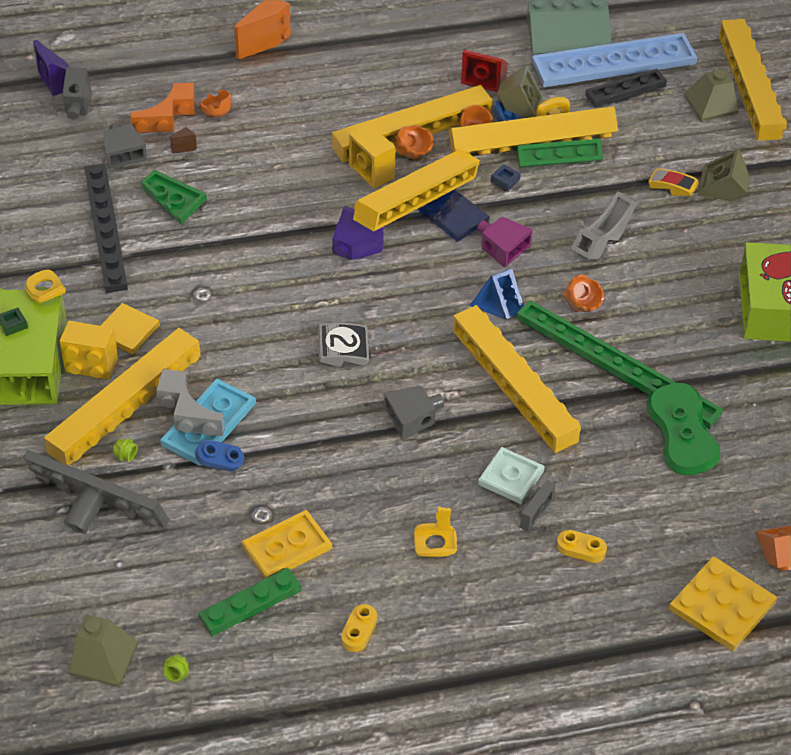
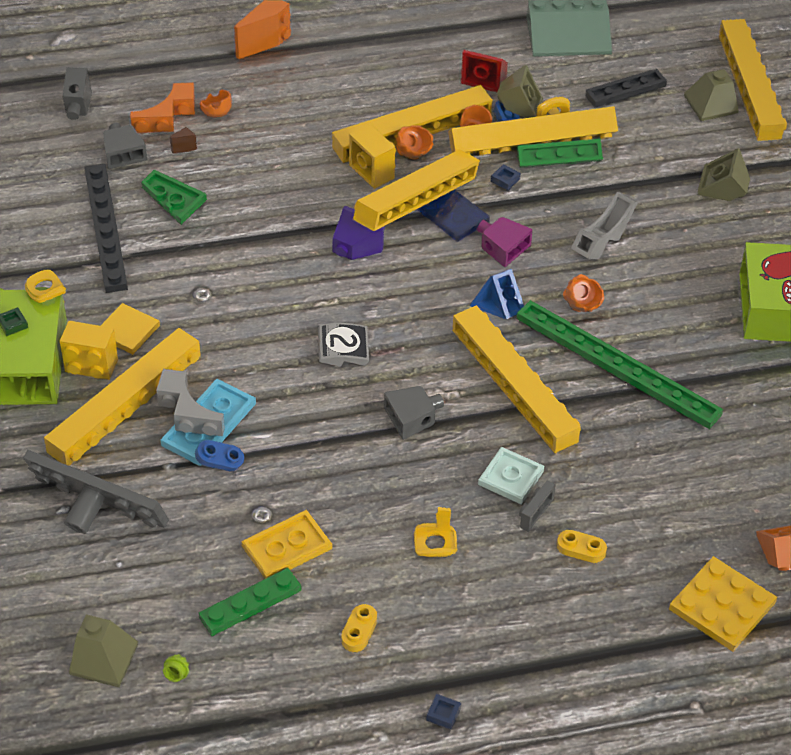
(50, 68): dark purple slope -> none
(125, 450): lime plate -> none
(443, 711): none -> dark blue plate
(613, 60): light blue plate -> none
(678, 183): slope -> none
(687, 442): green plate -> none

